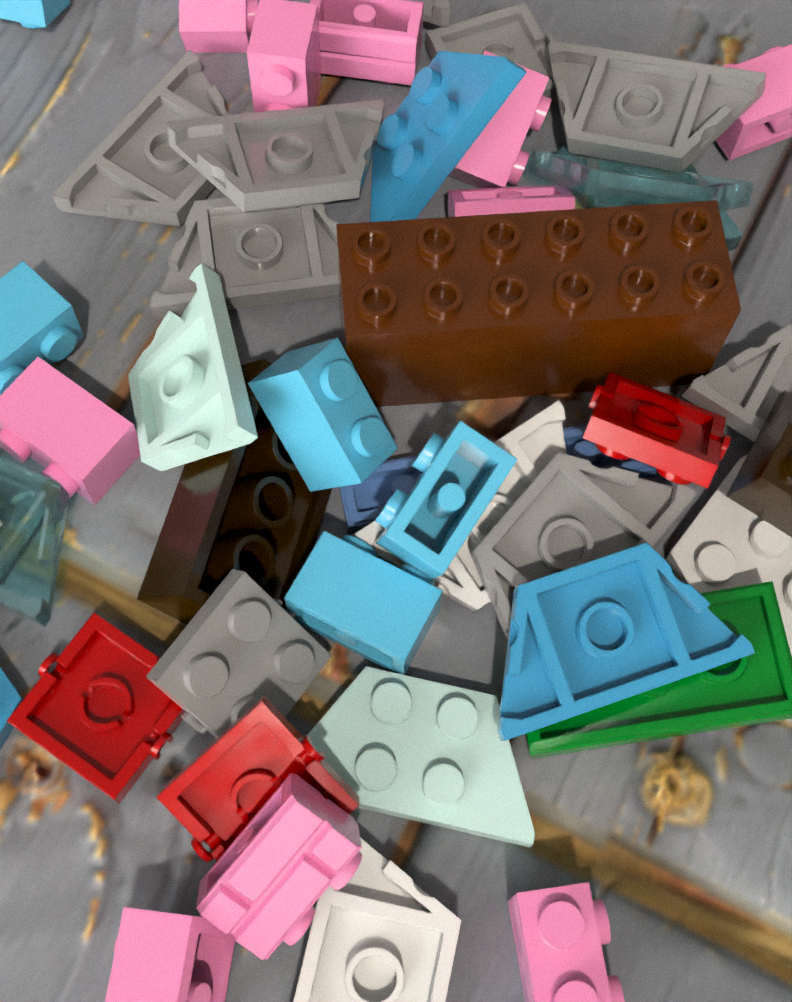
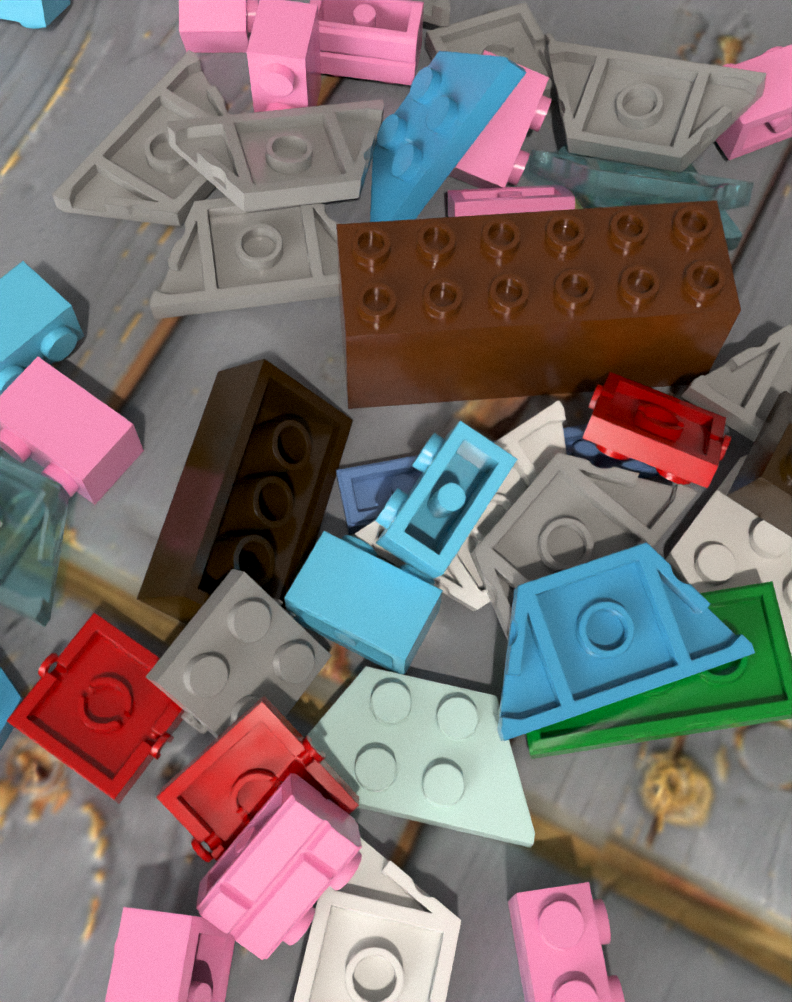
(191, 384): light aqua wing -> none
(324, 415): medium azure brick -> none

